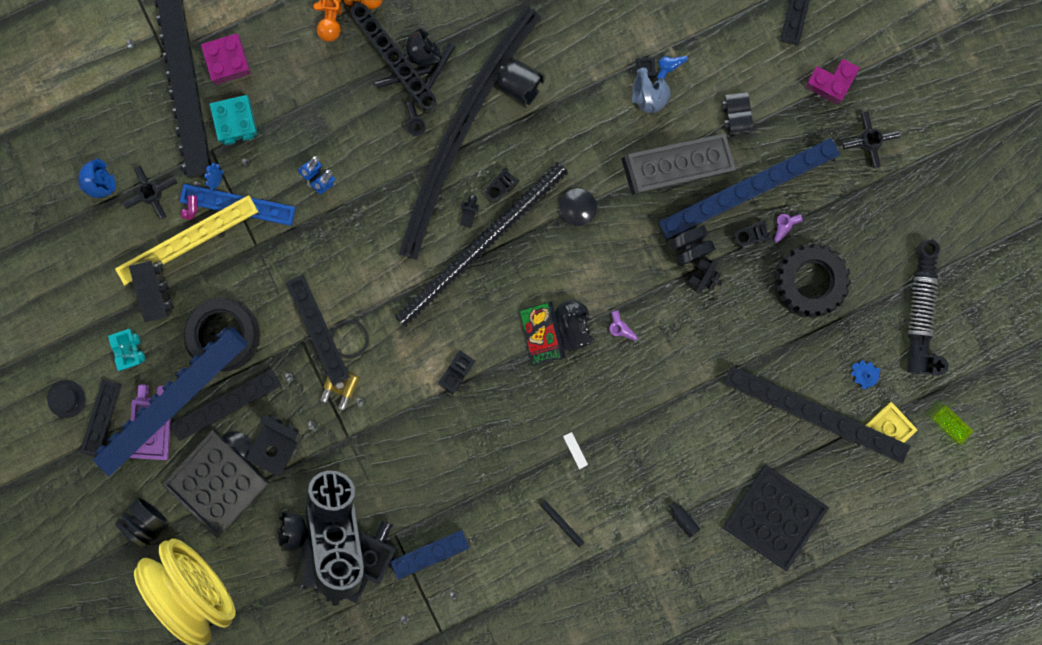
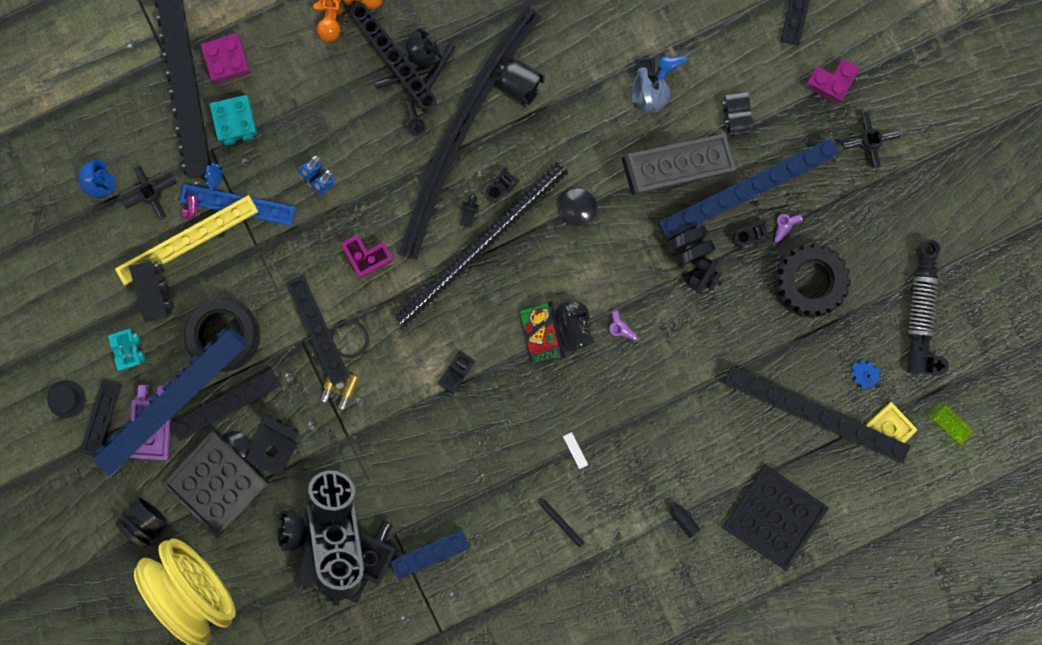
(366, 261): none -> magenta brick

